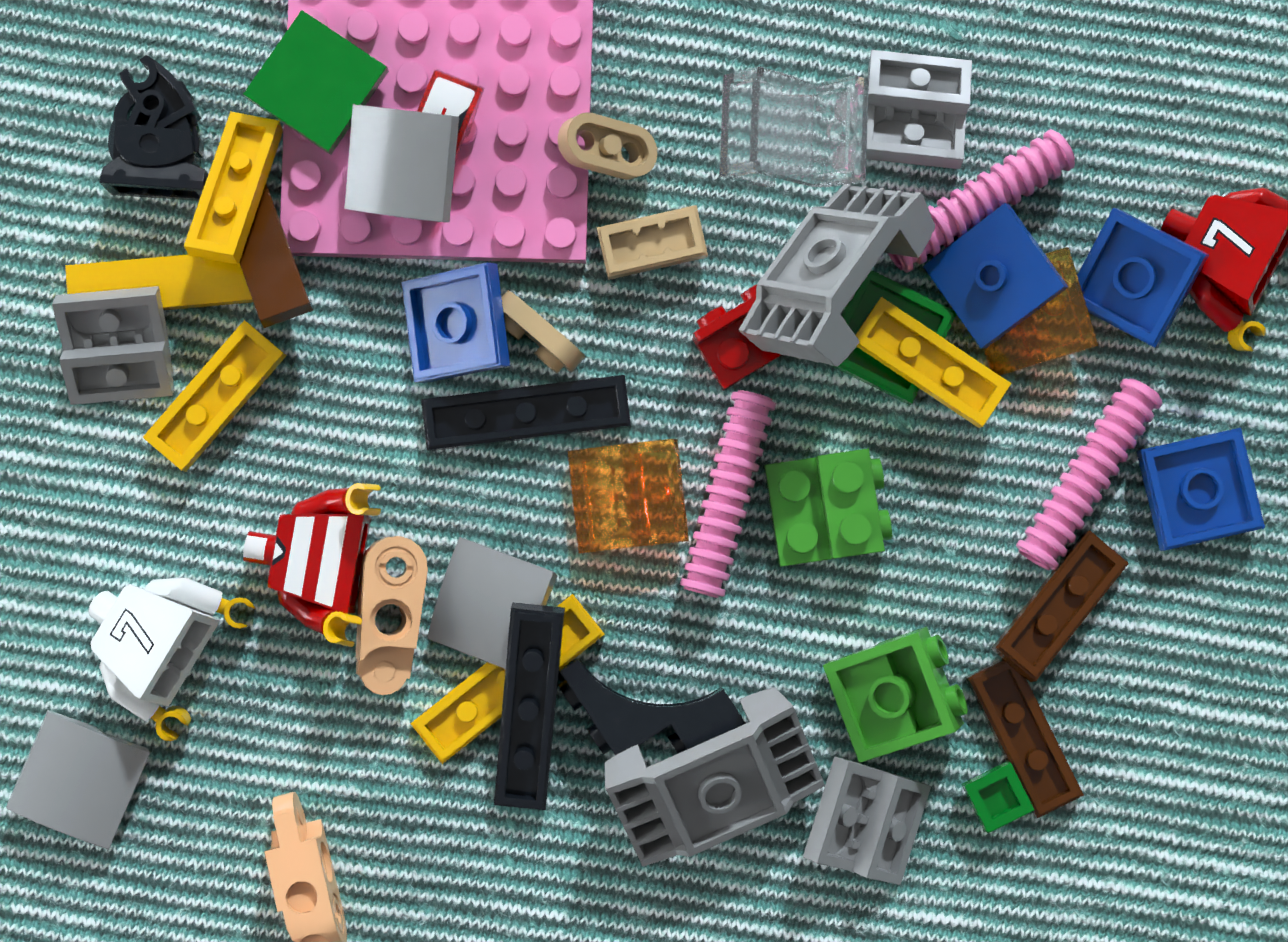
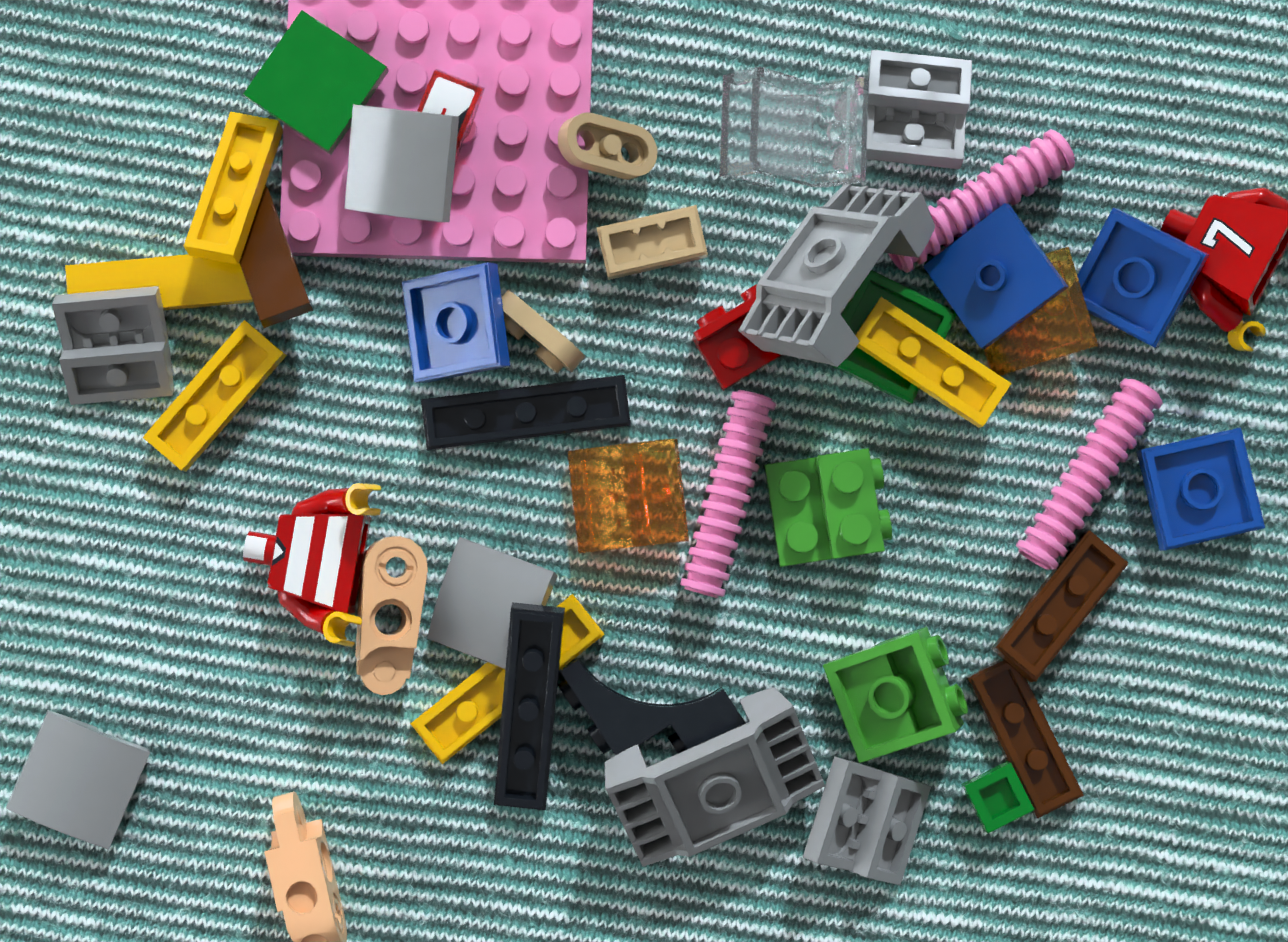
(153, 641): white torso -> none
(158, 143): black piece -> none

